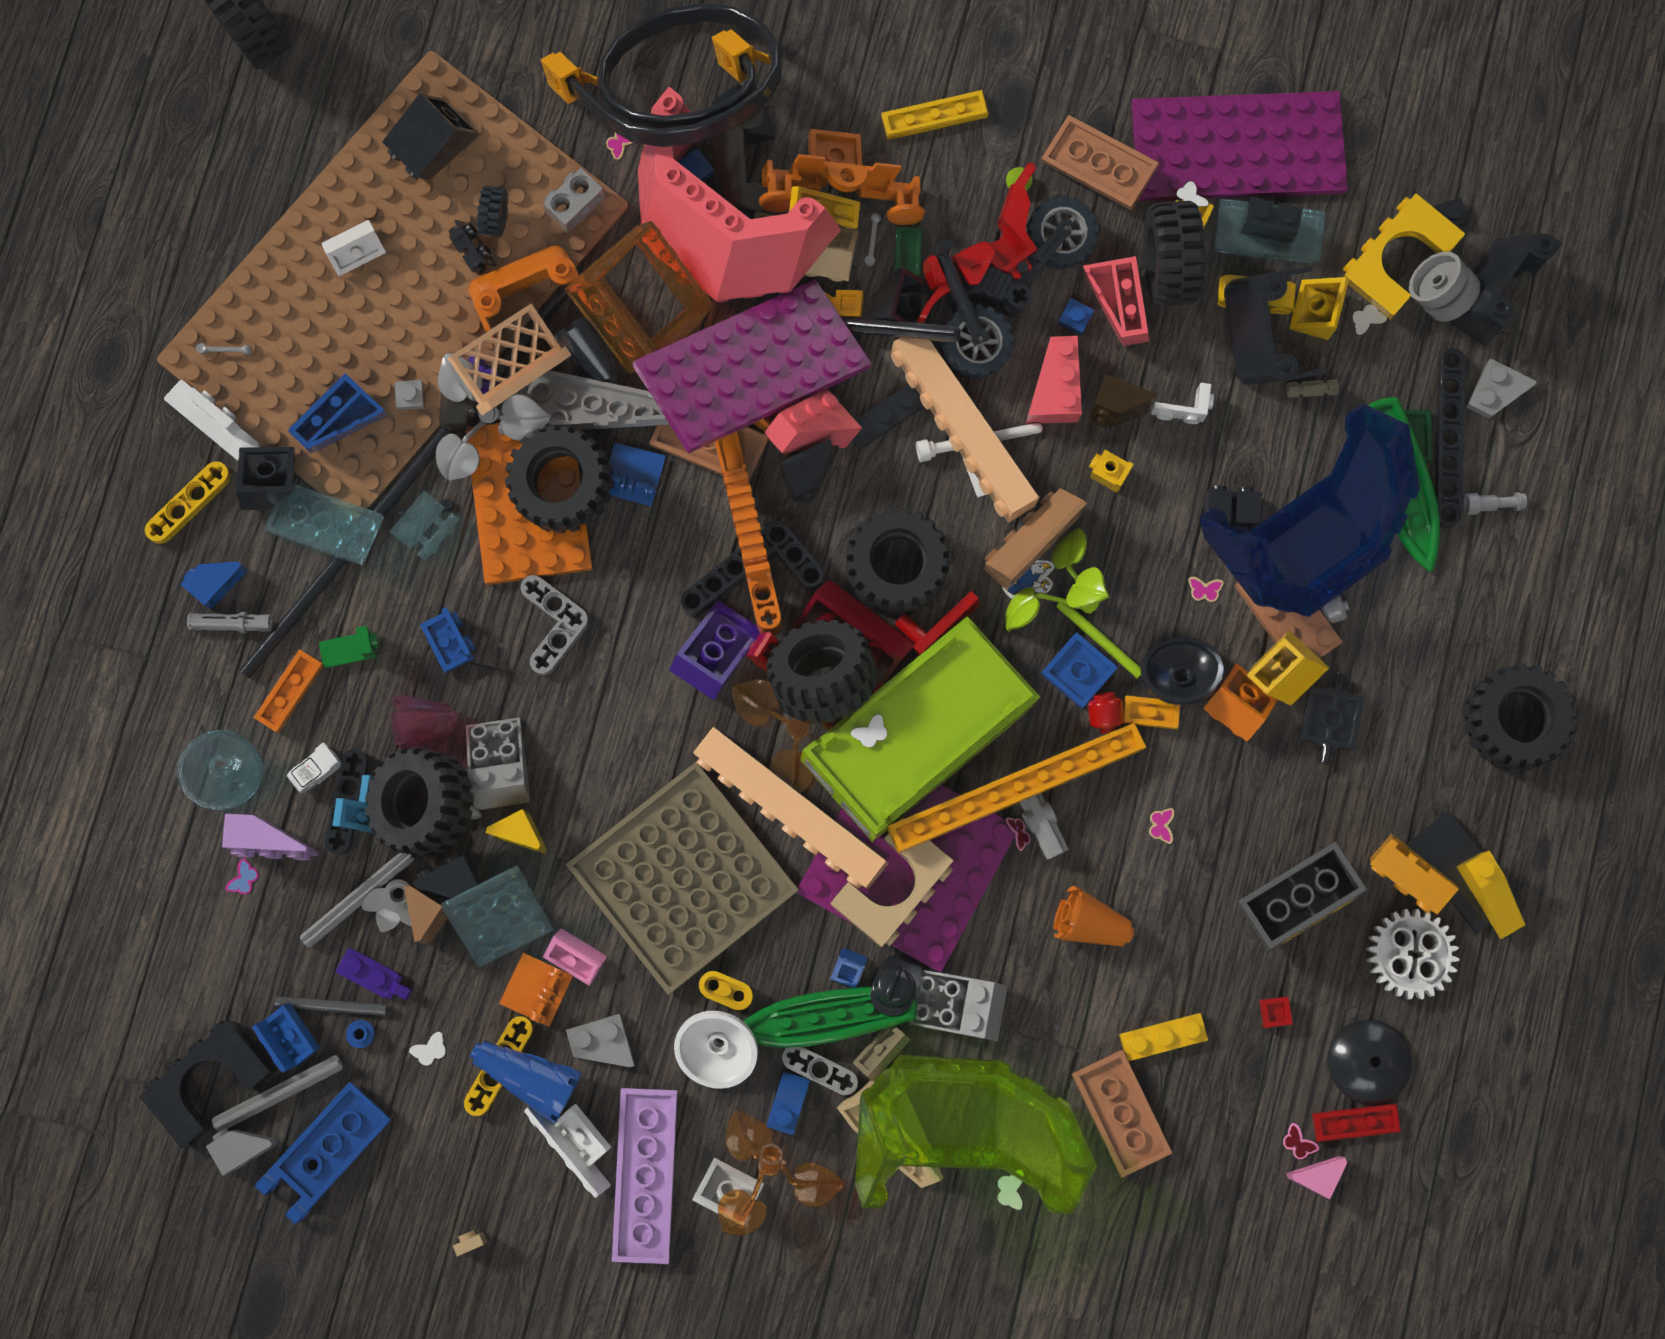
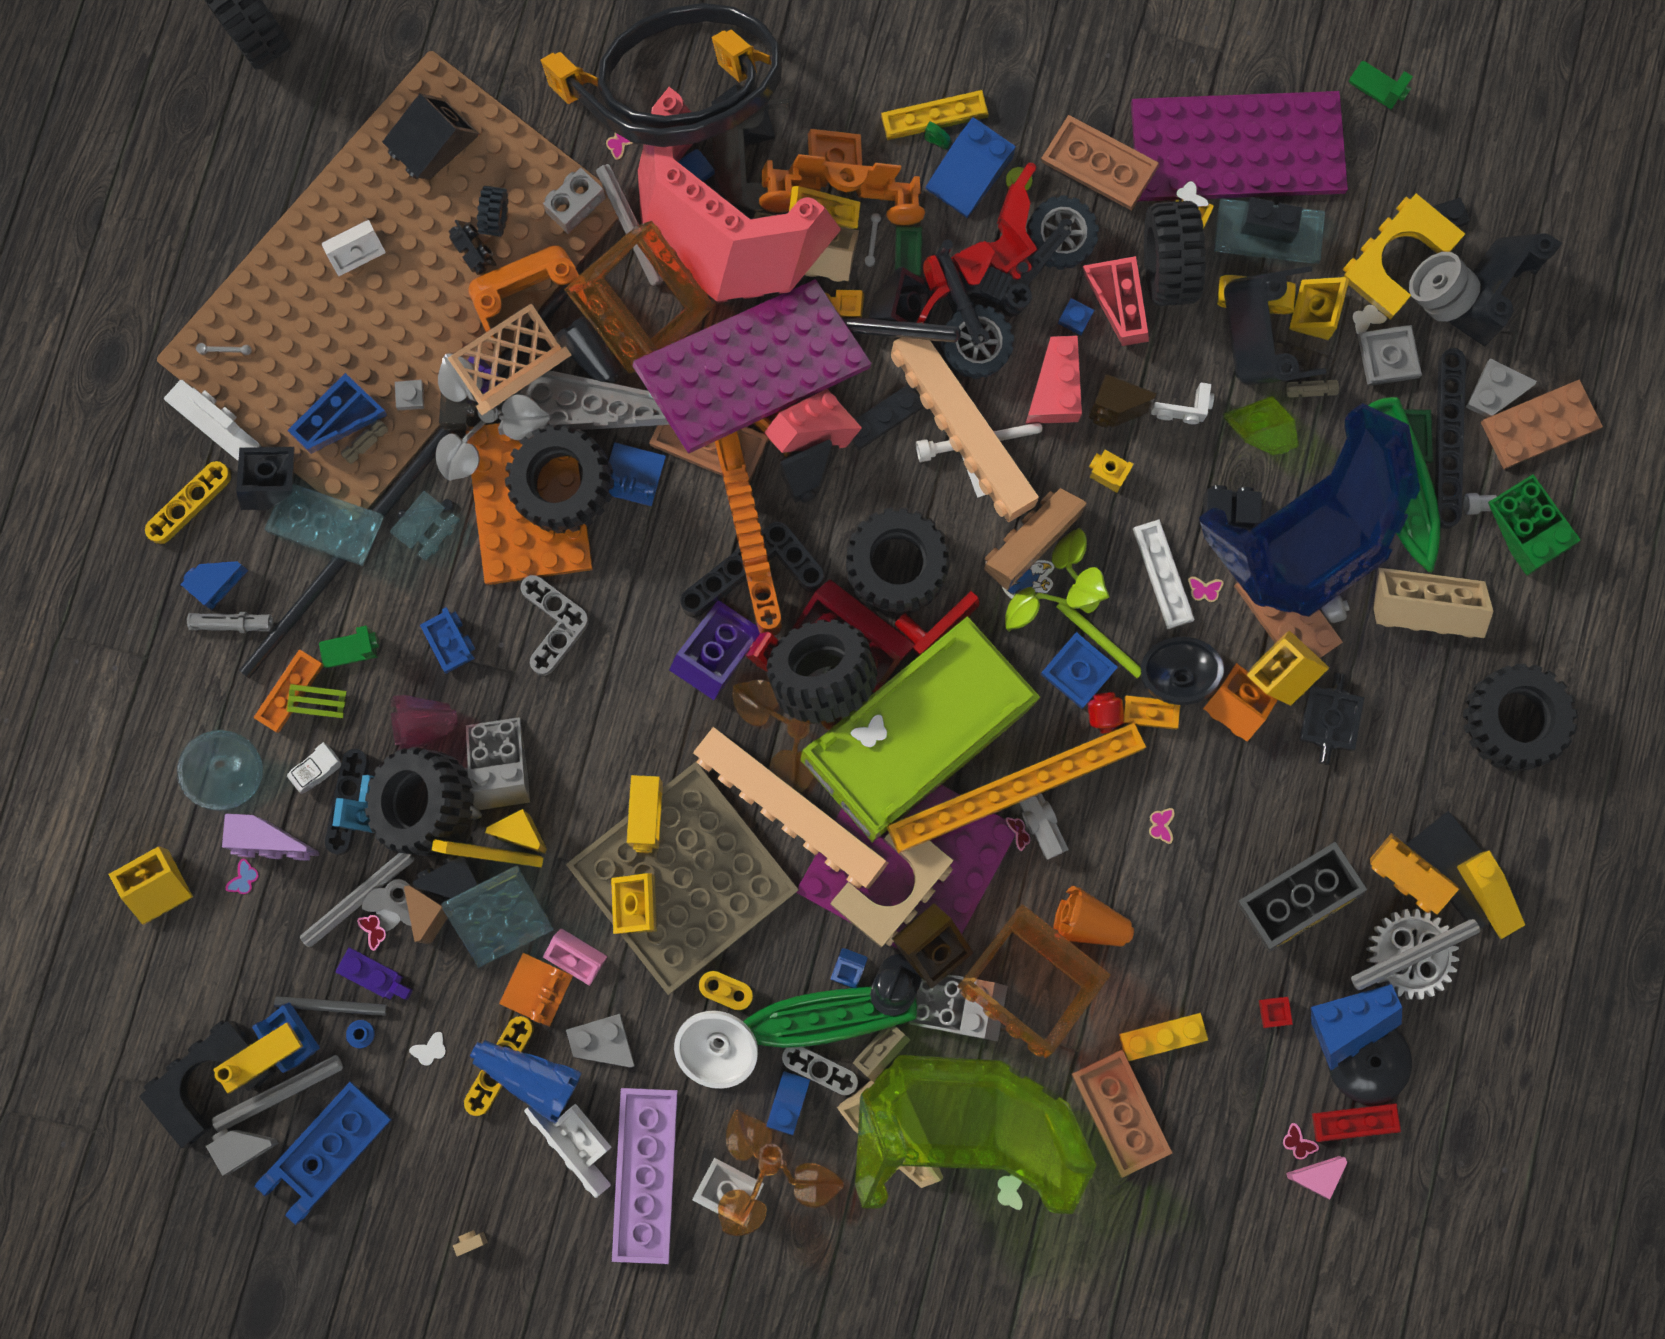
(151, 885): none -> yellow slope
(257, 1058): none -> yellow piece
(339, 704): none -> lime tile
(364, 441): none -> dark tan axle
(372, 926): none -> dark red sticker
(487, 853): none -> yellow tile
(625, 217): none -> light grey axle
(634, 904): none -> yellow slope
(645, 813): none -> yellow window
(932, 945): none -> dark brown slope
(937, 136): none -> green tile
(971, 167): none -> blue slope
(1058, 952): none -> clear orange windscreen
(1163, 574): none -> white tile
(1265, 426): none -> clear neon green slope
(1355, 1021): none -> blue wedge
(1379, 85): none -> green bracket
(1389, 355): none -> light grey plate
(1415, 954): none -> light grey axle
(1432, 603): none -> tan slope
(1532, 525): none -> green slope
(1541, 424): none -> nougat plate

